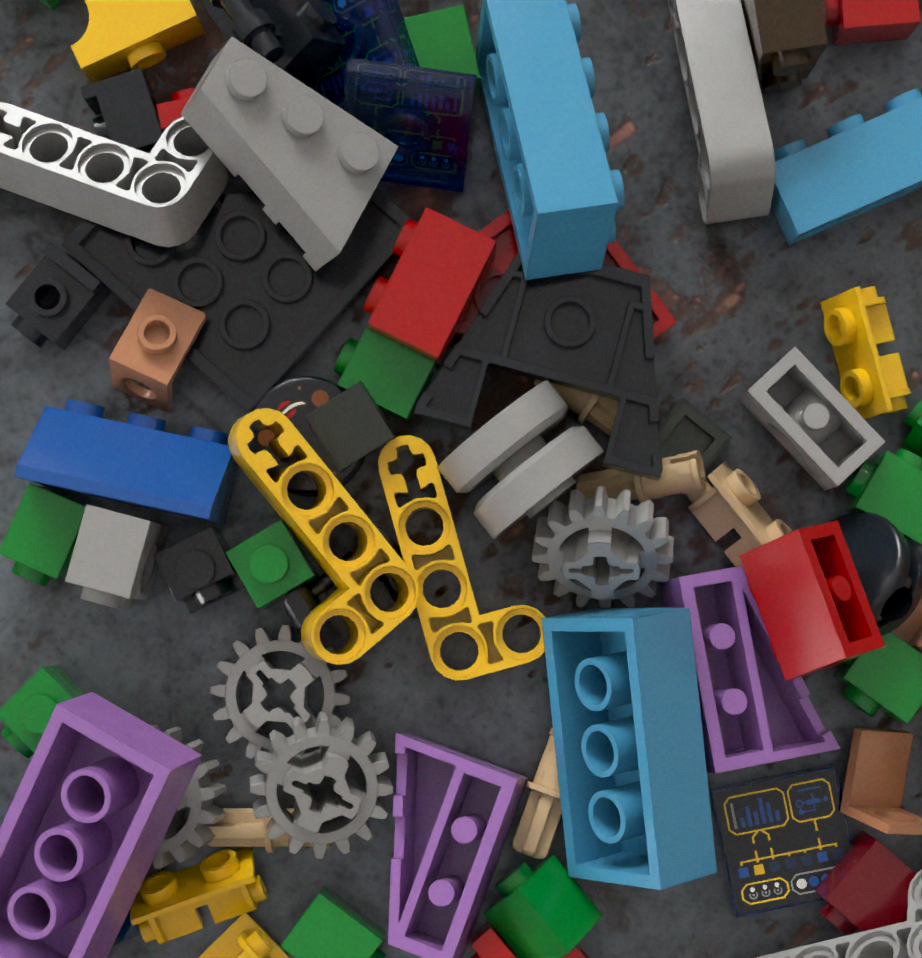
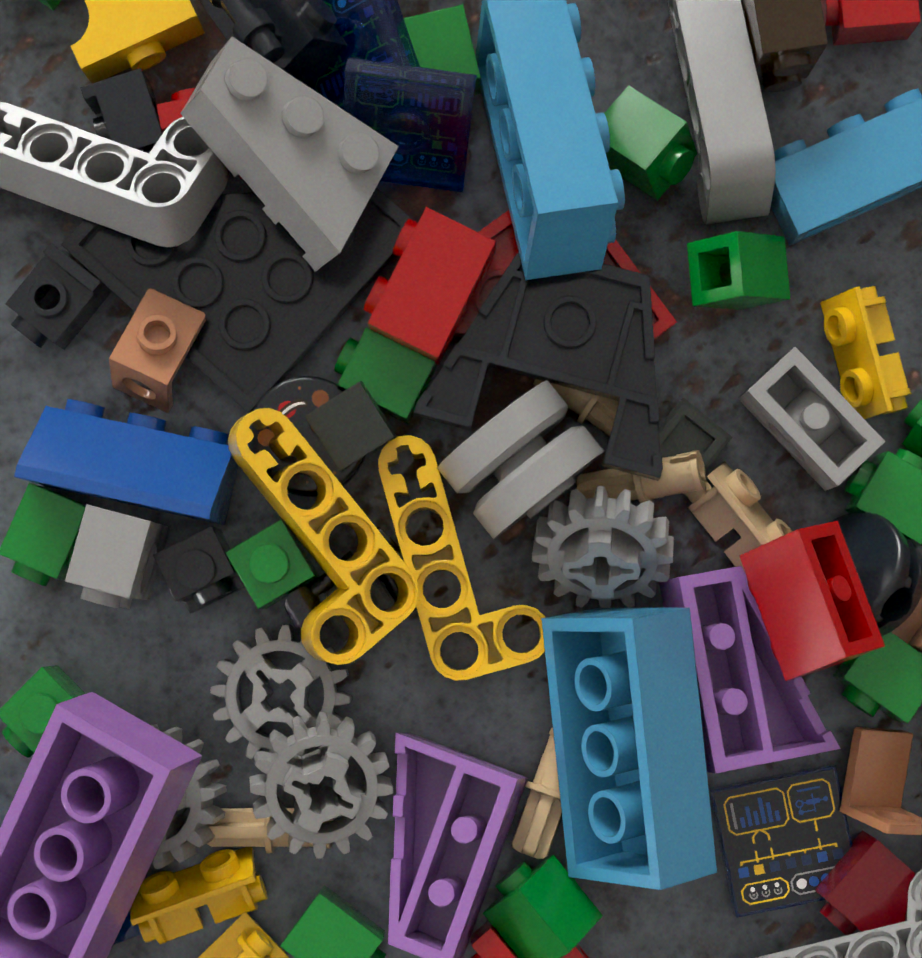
(648, 143): none -> green brick
(738, 270): none -> green brick

